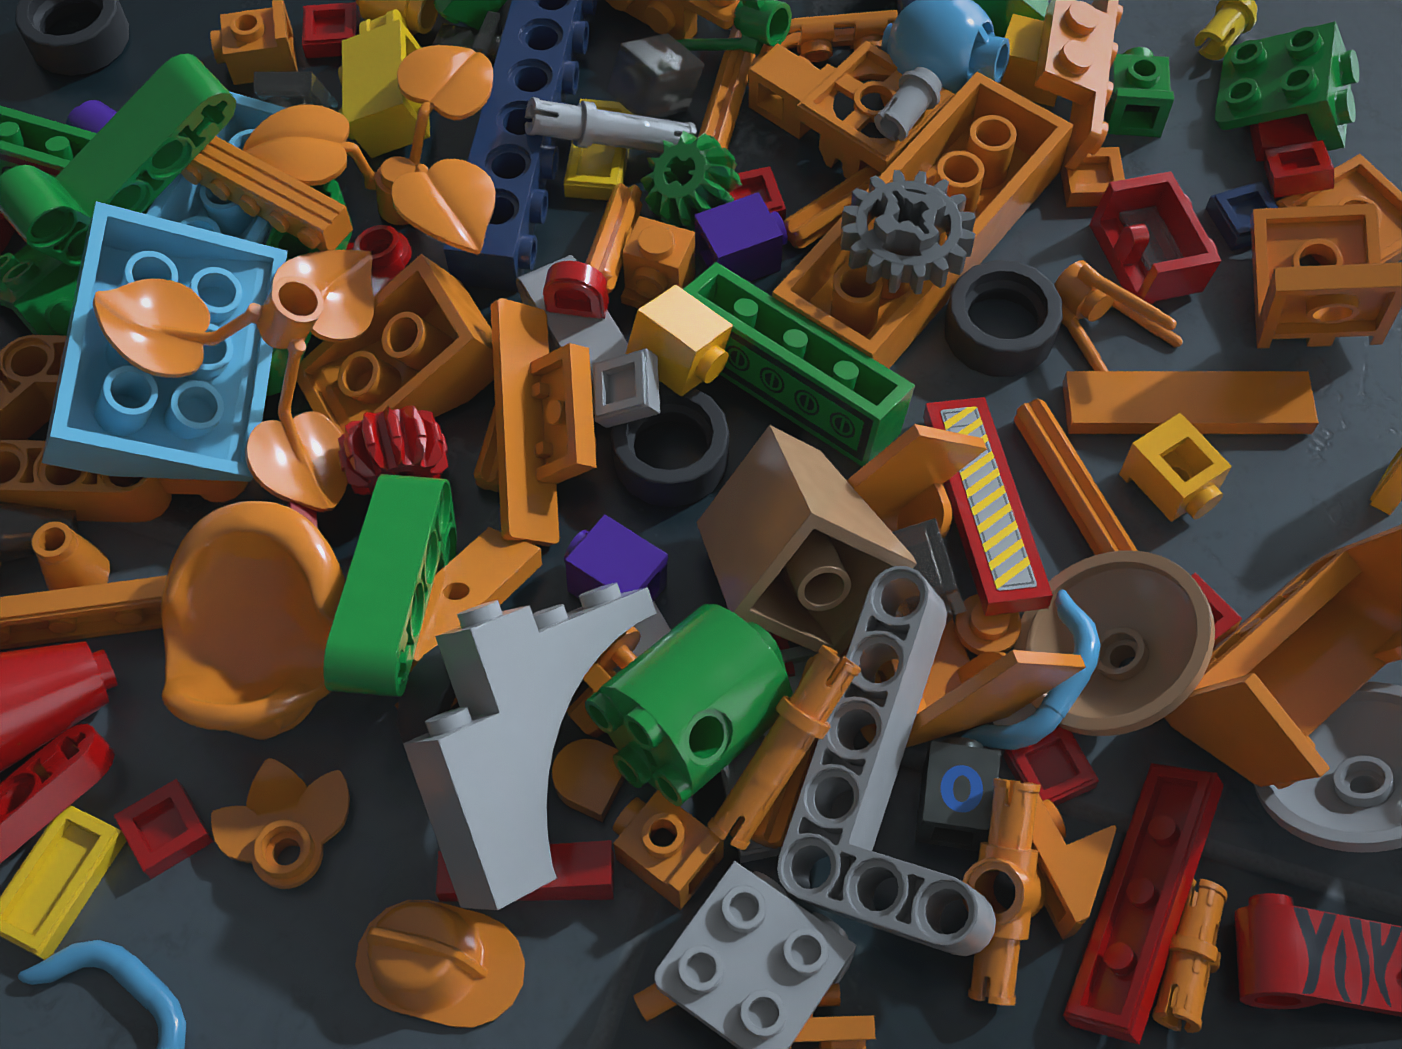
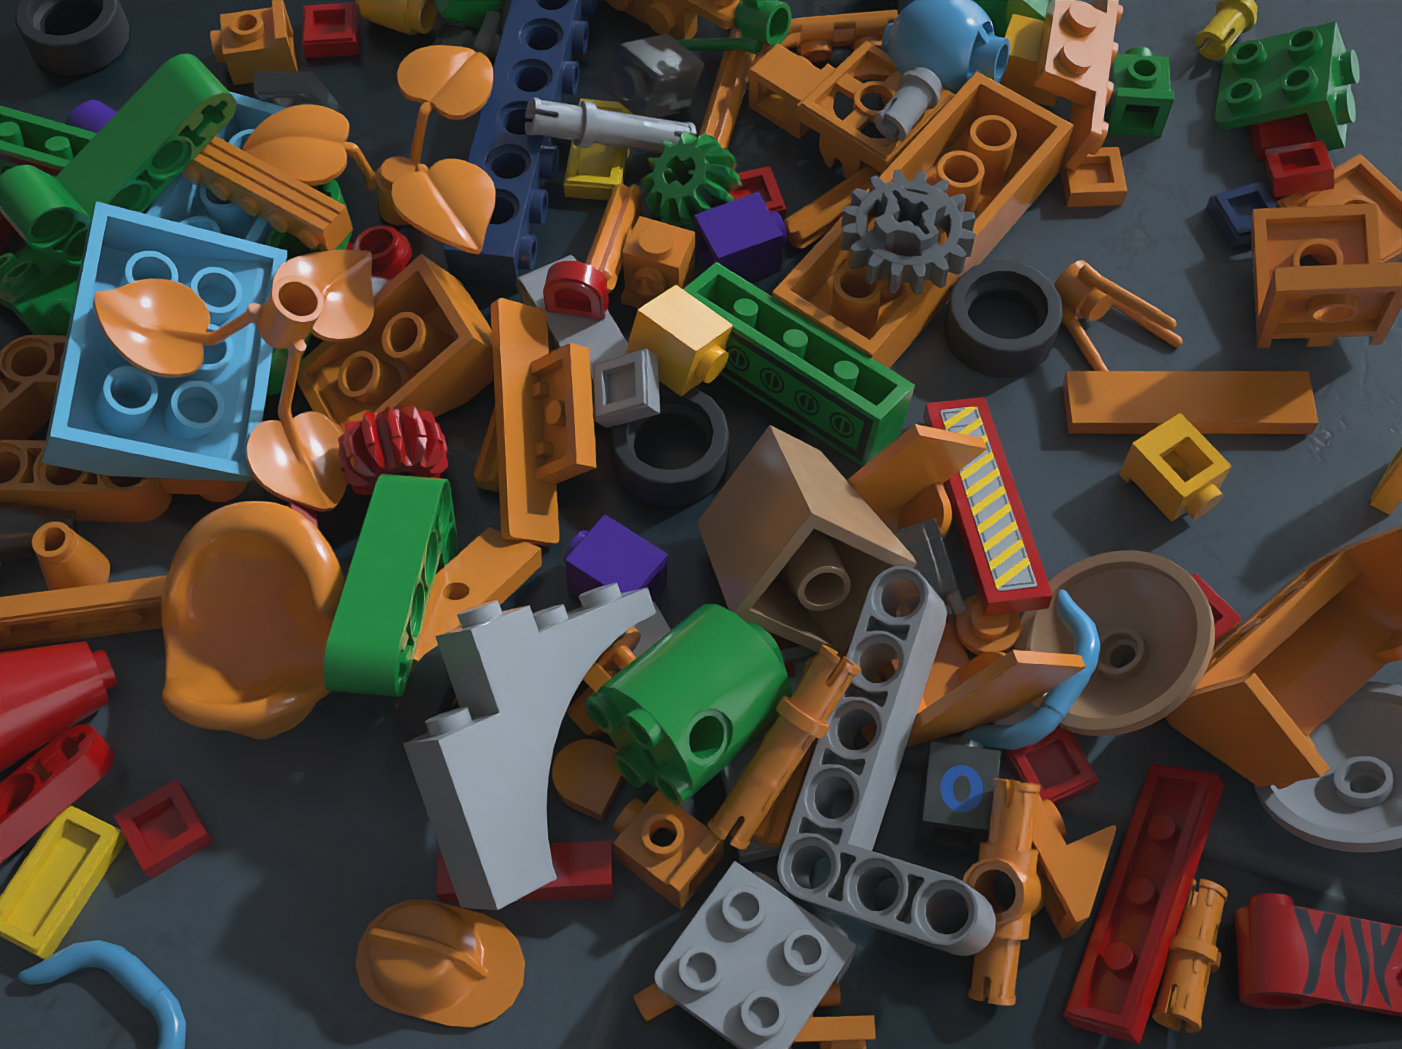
(281, 815): orange plate -> none
(370, 92): yellow brick -> none
(1071, 479): orange axle -> none
(1154, 238): red window -> none

